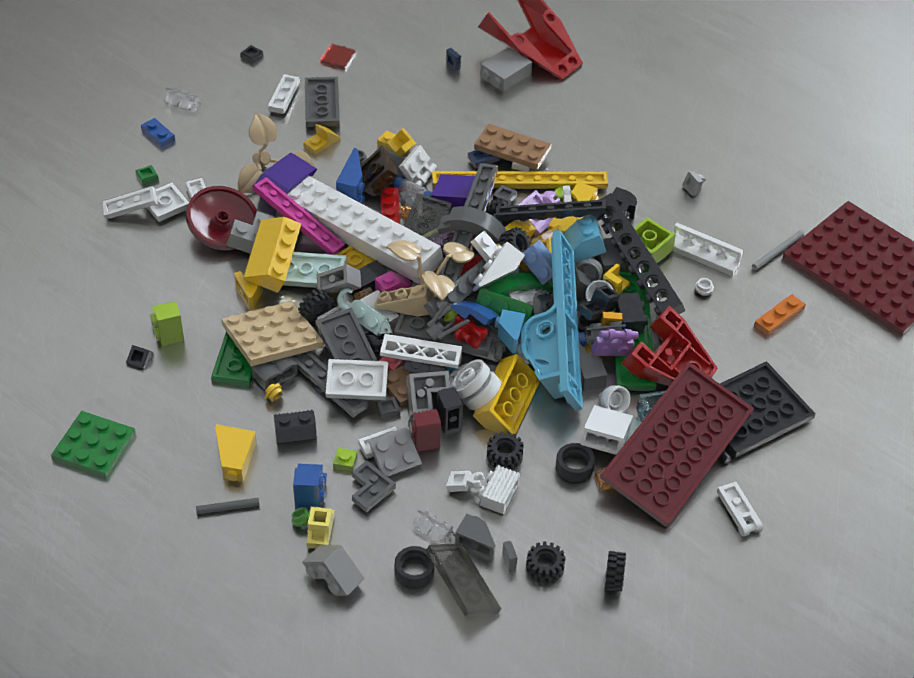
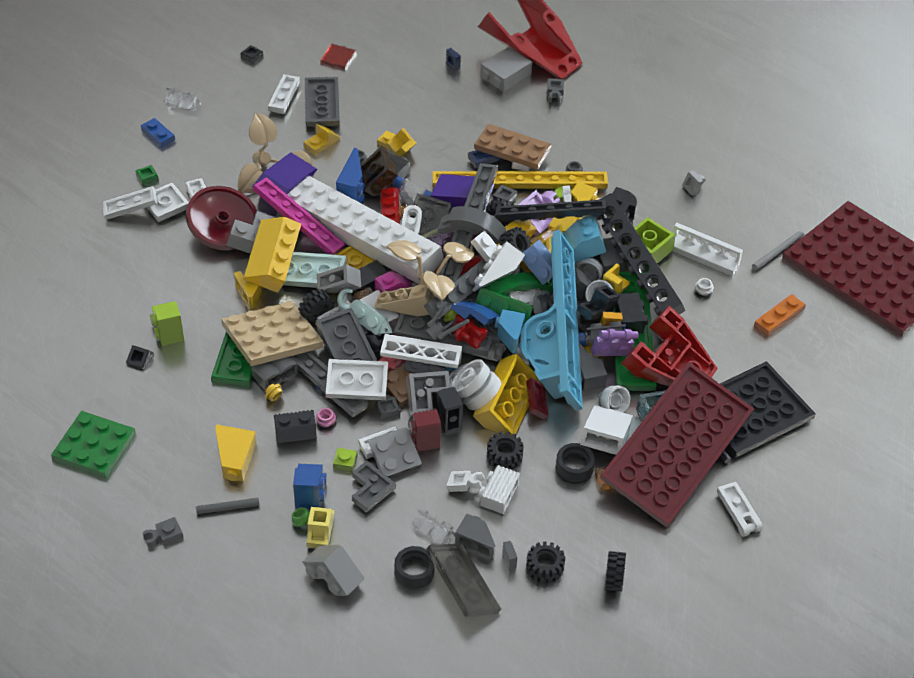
(165, 531): none -> dark grey plate
(325, 413): none -> bright pink plate
(412, 223): none -> white plate
(415, 162): white plate -> none
(537, 398): none -> dark red plate
(555, 89): none -> dark grey plate
(574, 166): none -> dark grey plate

